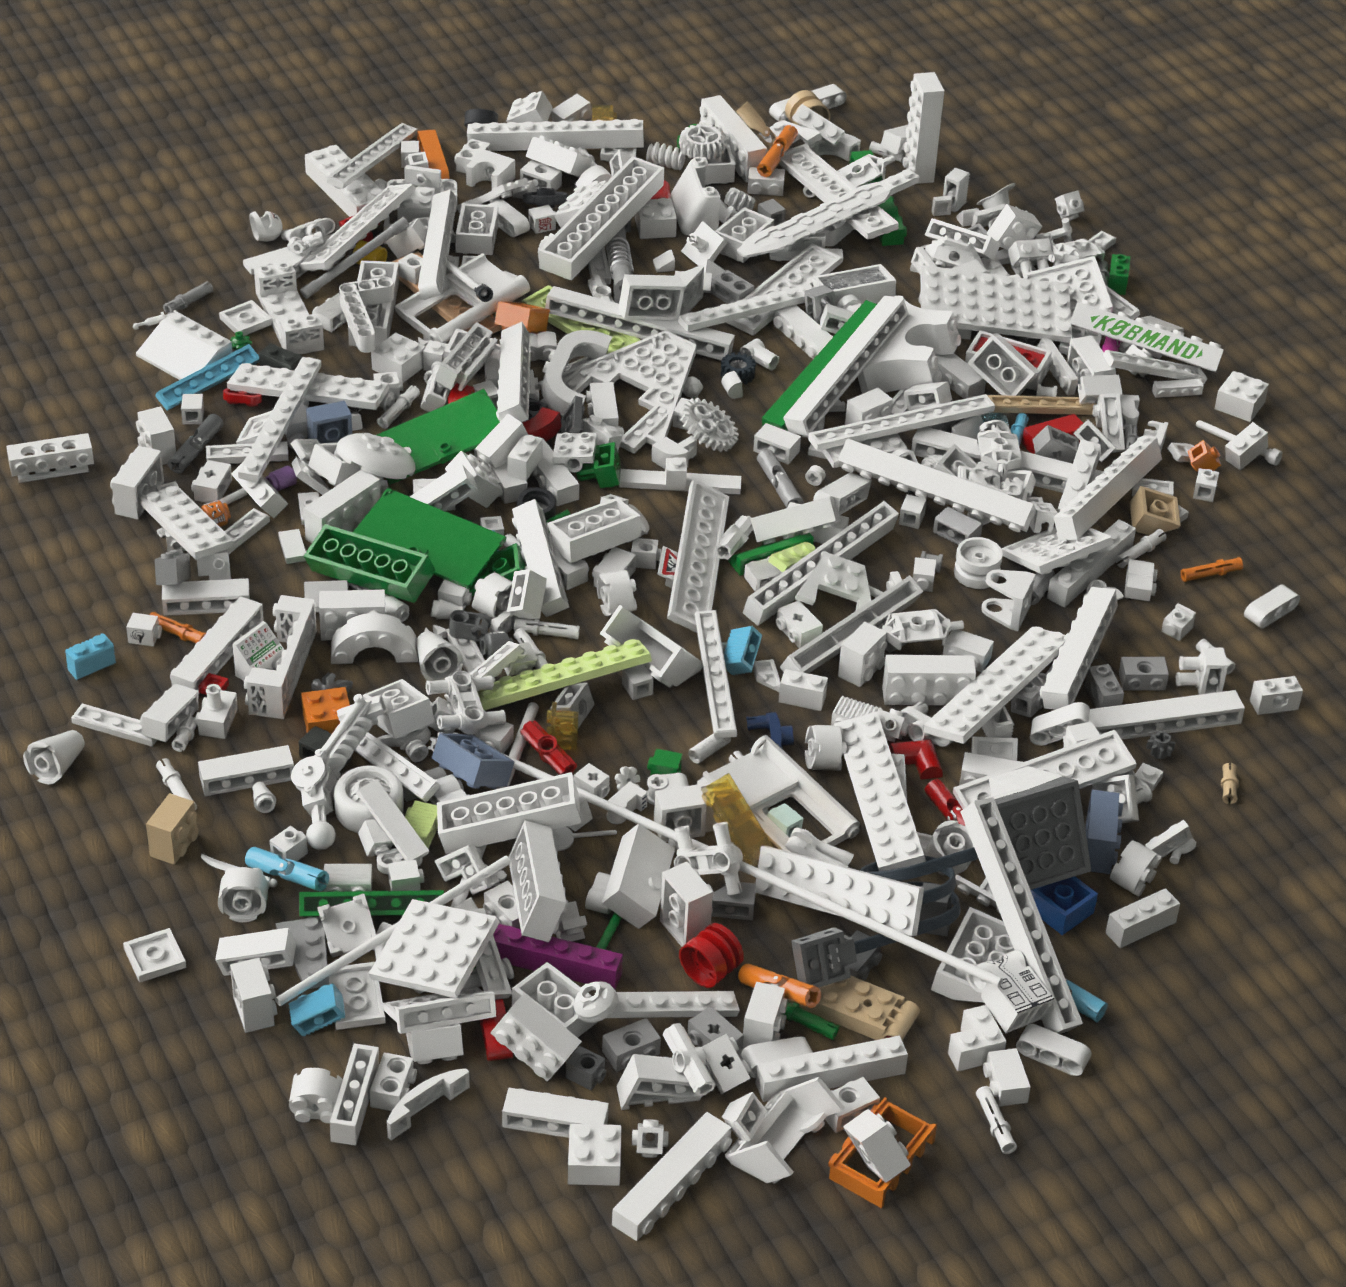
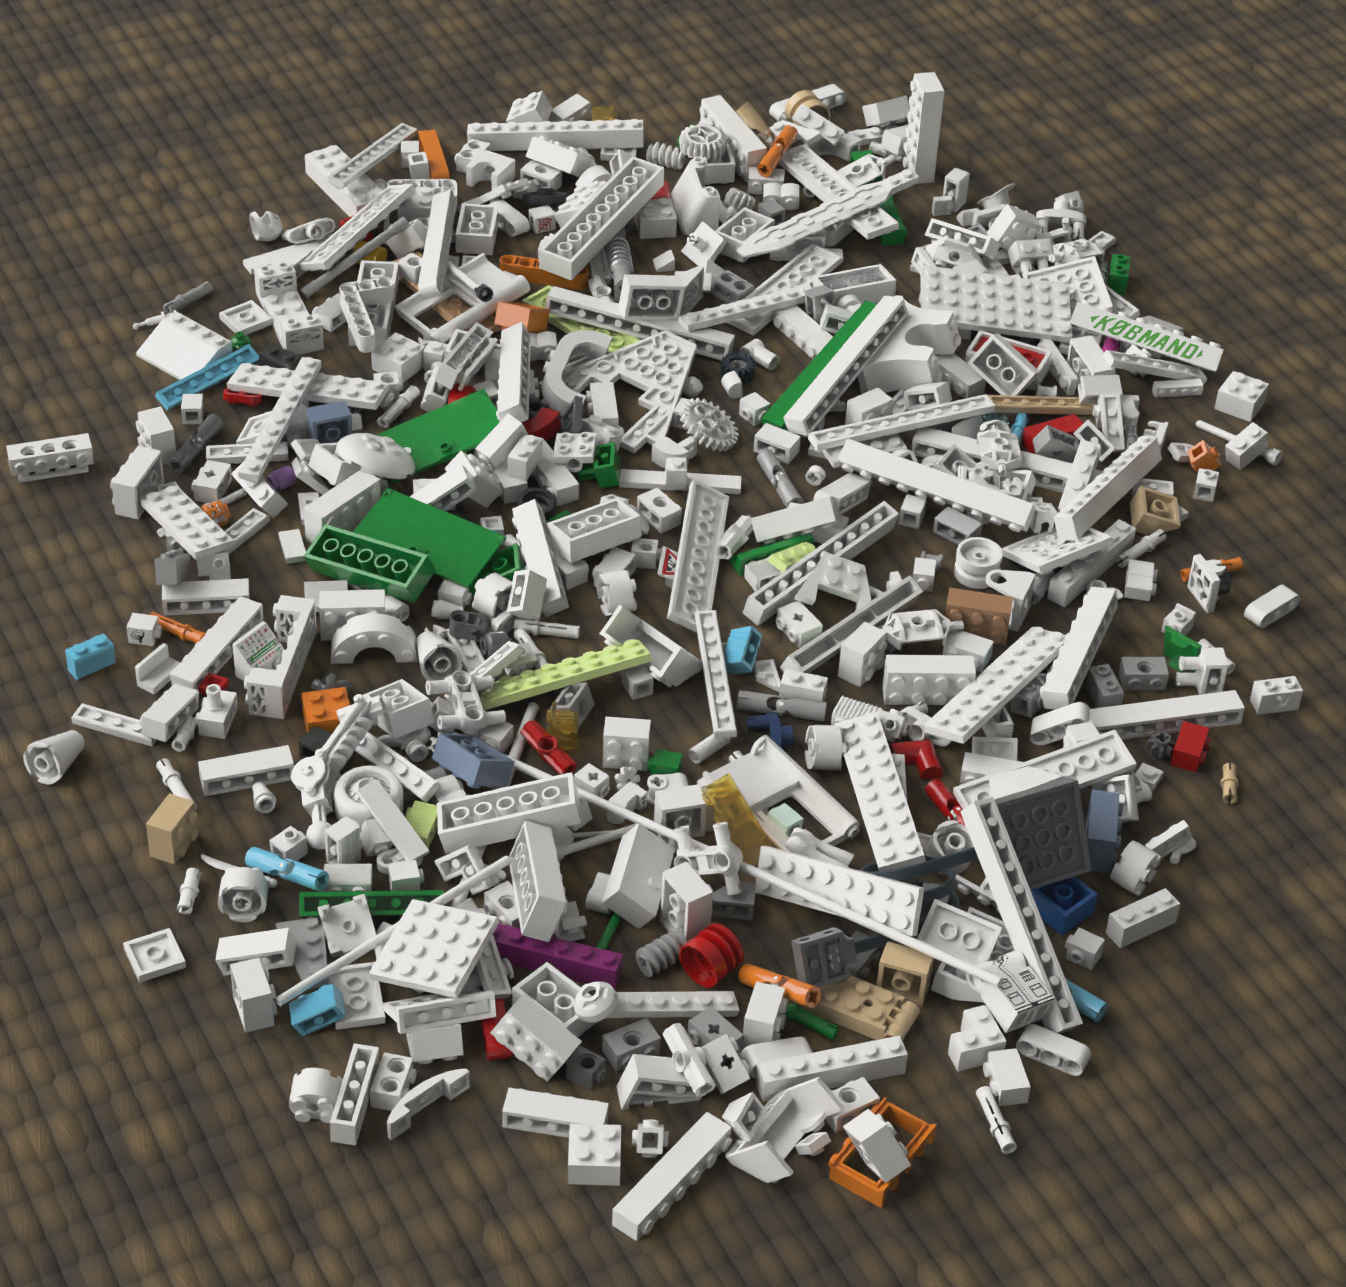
(155, 670): none -> white panel
(189, 891): none -> white pin
(298, 244): white piece -> none
(343, 842): none -> white brick
(422, 176): white plate -> none
(480, 116): black tyre -> none
(530, 270): none -> orange beam
(590, 842): none -> white piece
(626, 743): none -> white brick
(659, 510): none -> white brick
(660, 953): none -> light grey piece
(753, 408): none -> white brick
(786, 194): none -> white brick
(794, 707): none -> light grey piece
(813, 1144): none -> white plate
(872, 134): none -> white plate
(886, 112): none -> white brick
(905, 972): none -> tan brick
(959, 933): none -> white plate
(981, 613): none -> medium nougat brick
(1061, 211): none -> white connector
(1084, 948): none -> white brick
(1179, 645): none -> green piece
(1190, 747): none -> red brick
(1210, 584): none -> white piece

